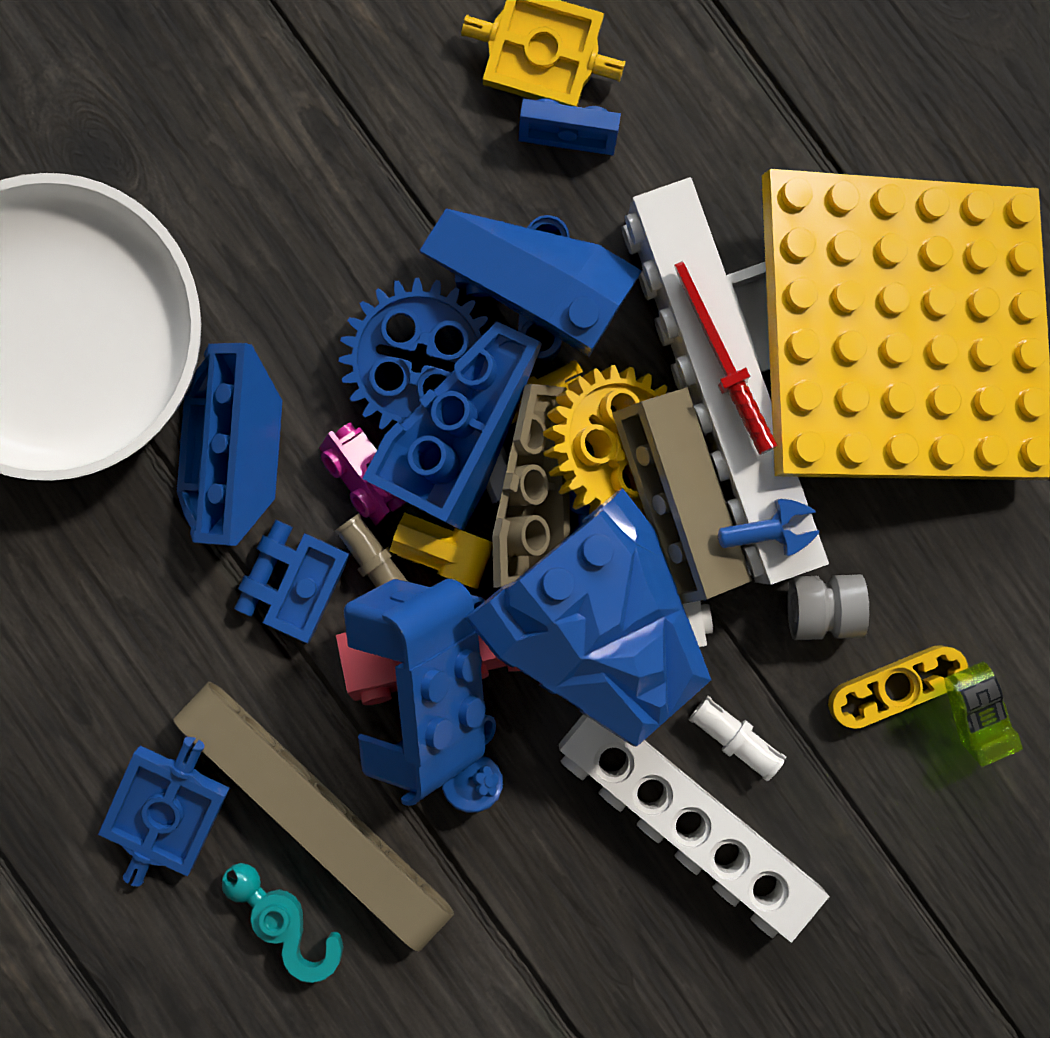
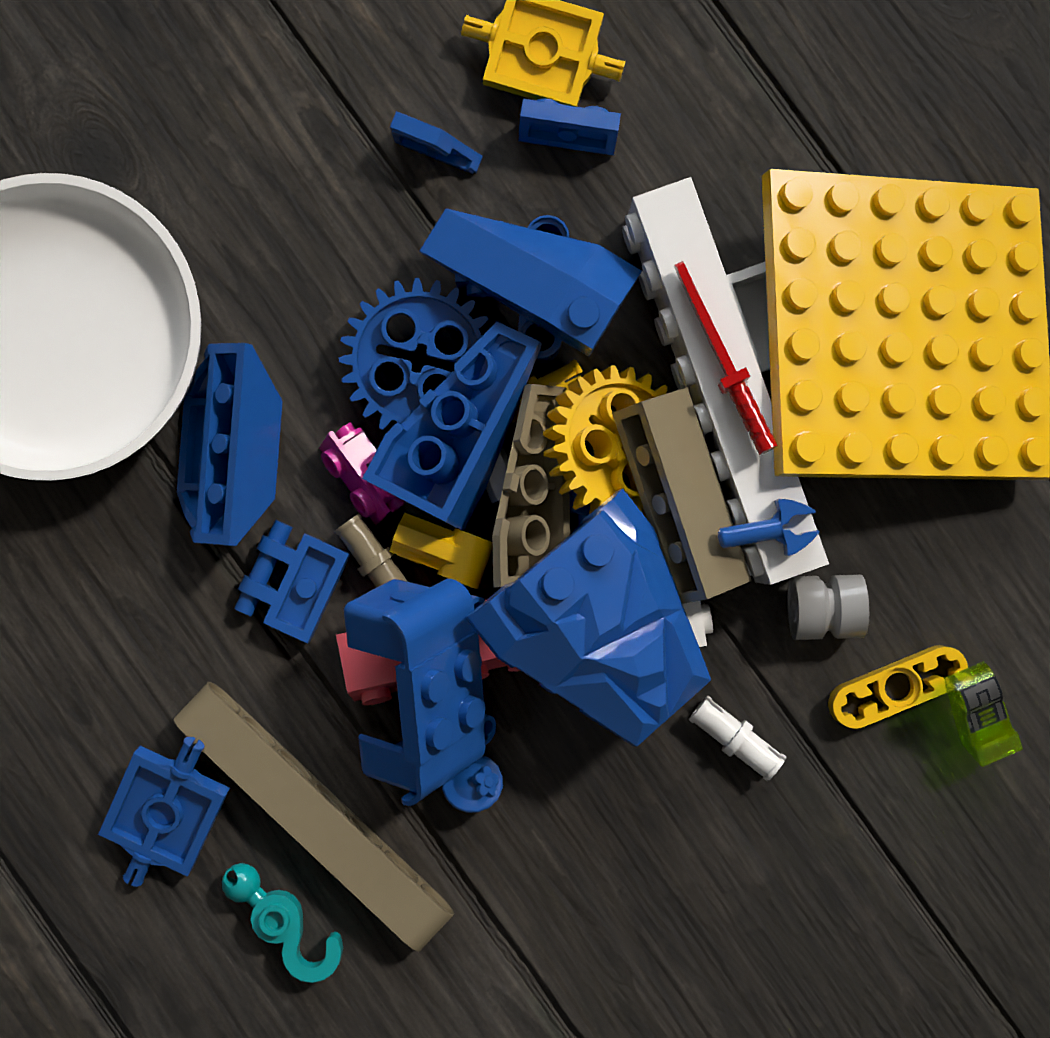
(433, 143): none -> blue tile
(795, 894): white brick -> none

